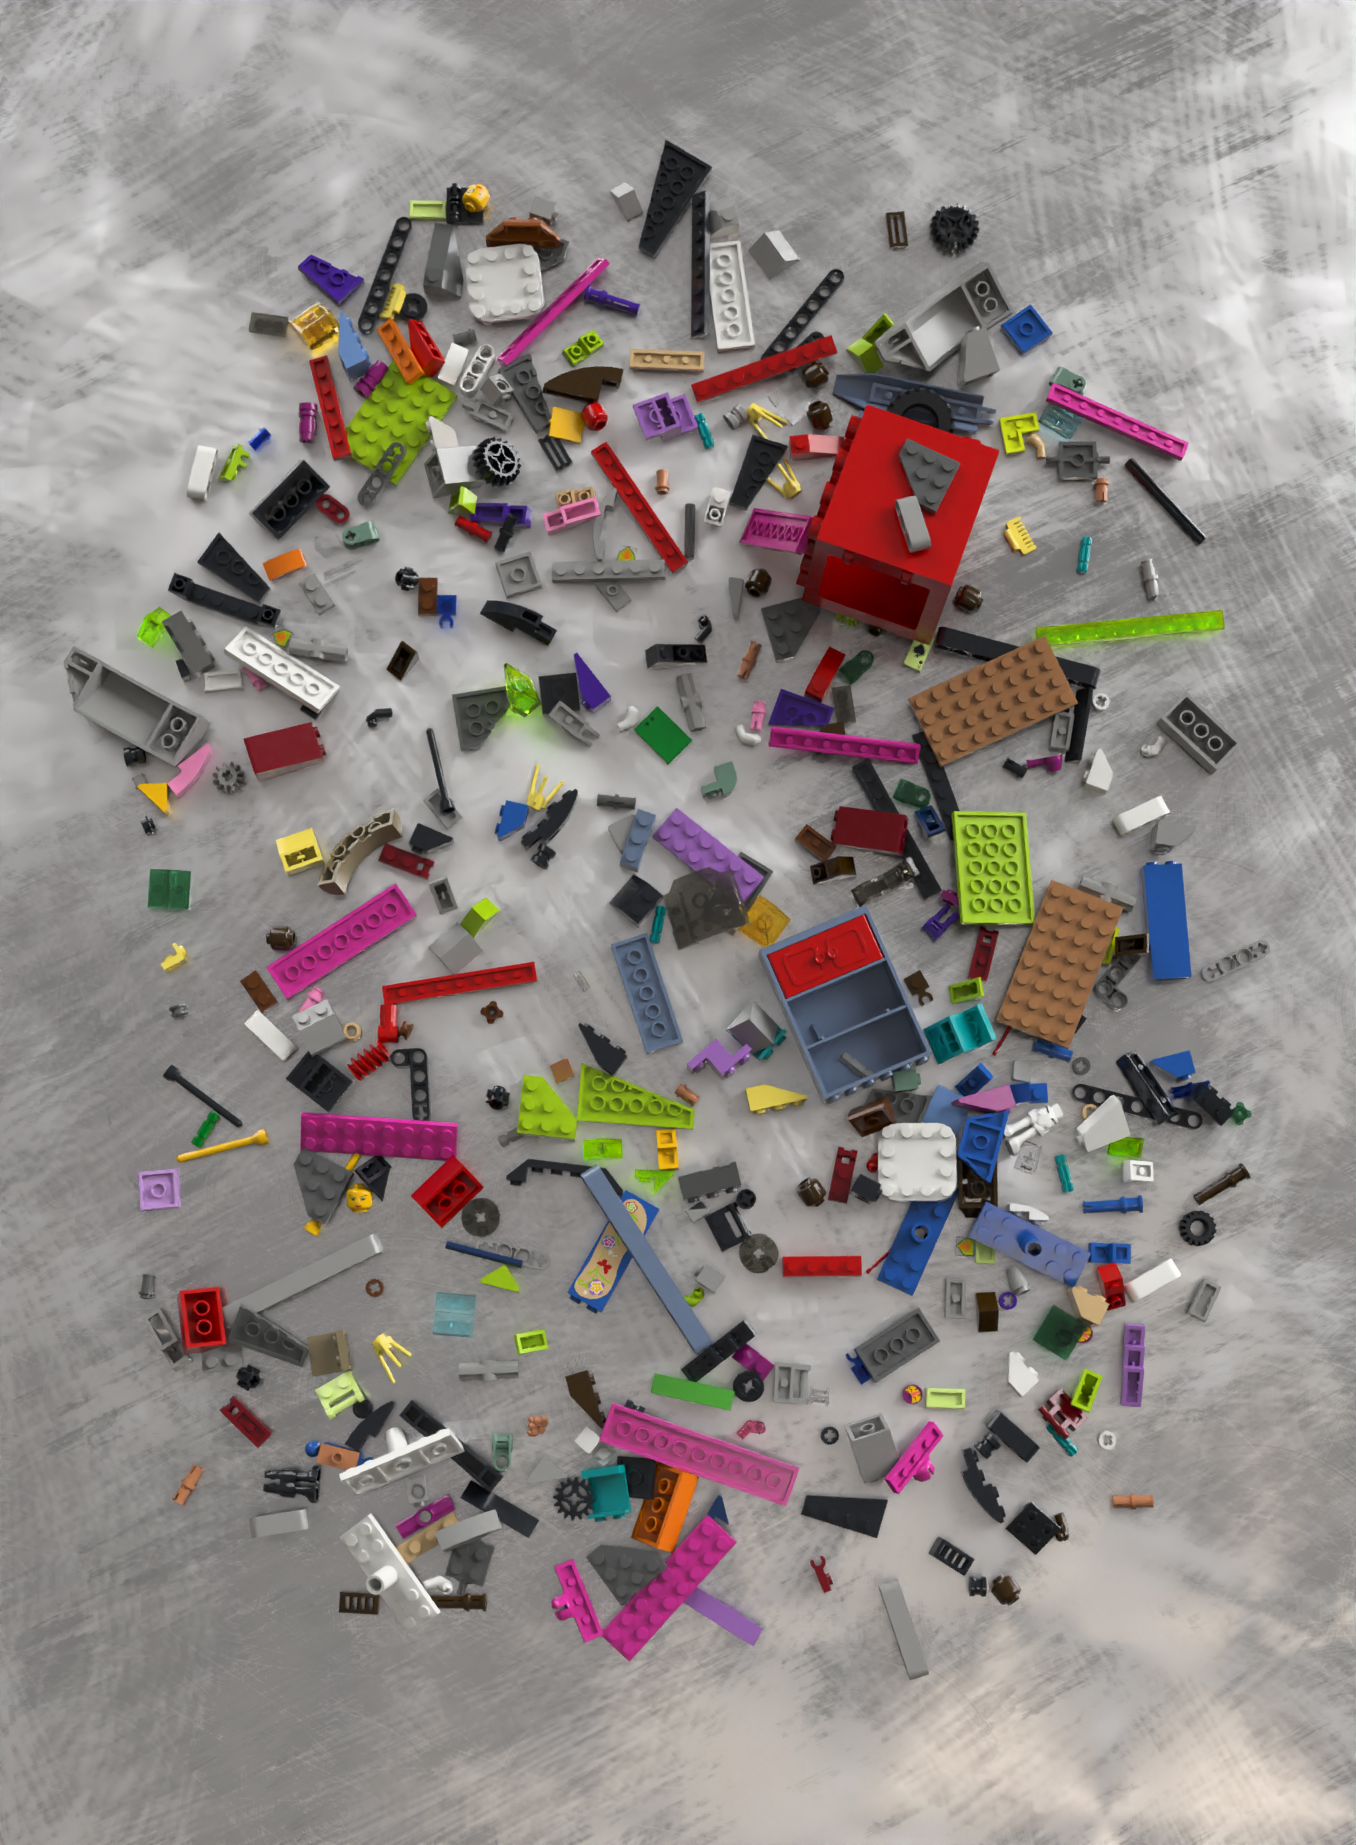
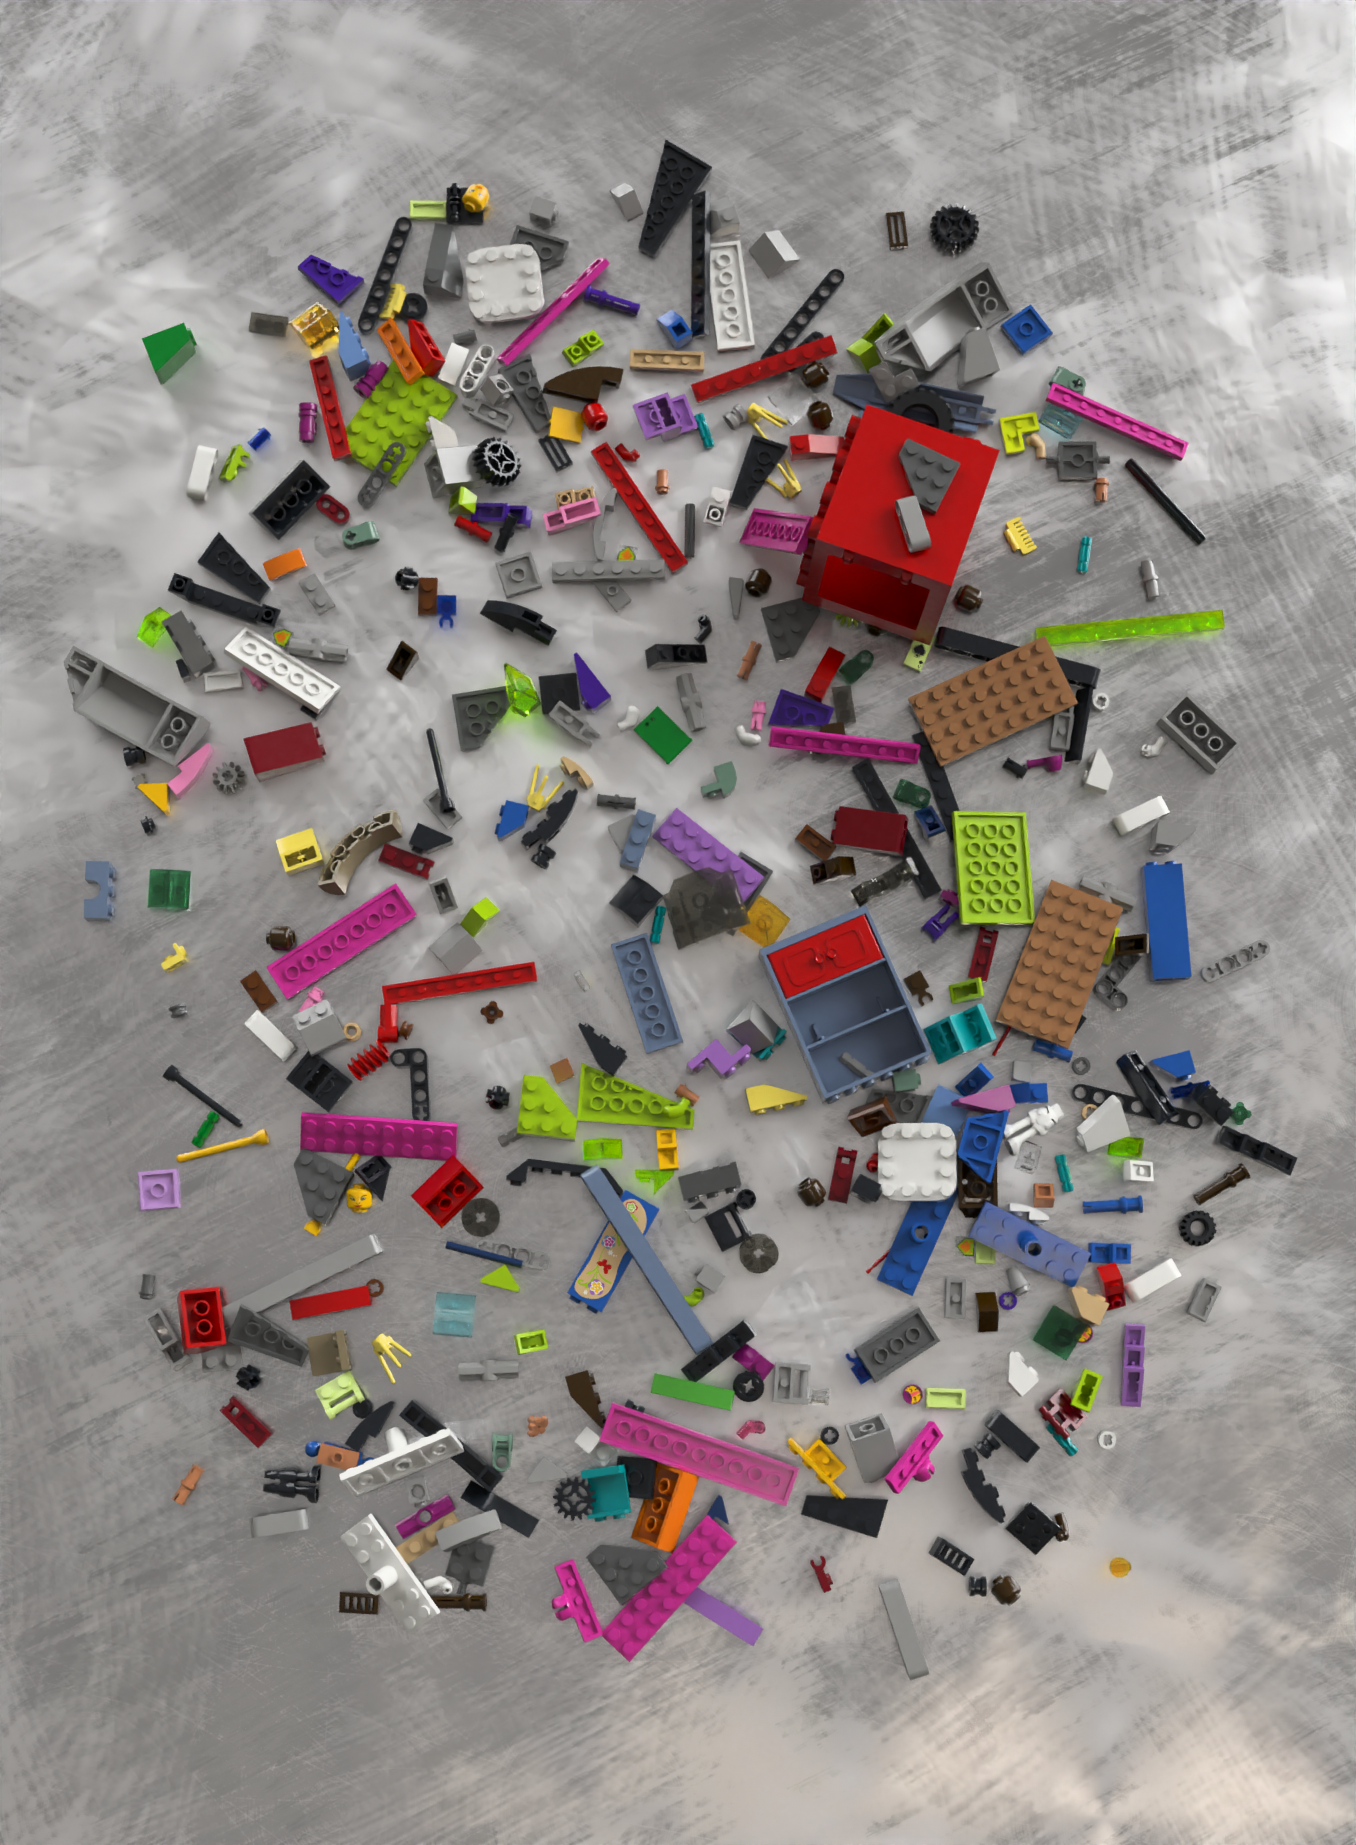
(100, 907): none -> sand blue arch
(169, 350): none -> green slope
(330, 1302): none -> red slope
(377, 714): black arm -> none
(523, 231): dark orange wedge -> none
(571, 768): none -> tan slope
(626, 455): none -> red arm
(675, 329): none -> blue slope
(676, 1111): none -> lime arm
(822, 1266): red brick -> none
(823, 1462): none -> yellow bracket
(890, 385): none -> light grey plate
(1043, 1195): none -> nougat slope
(1119, 1567): none -> clear yellow plate
(1133, 1501): nougat pin -> none
(1256, 1150): none -> black slope

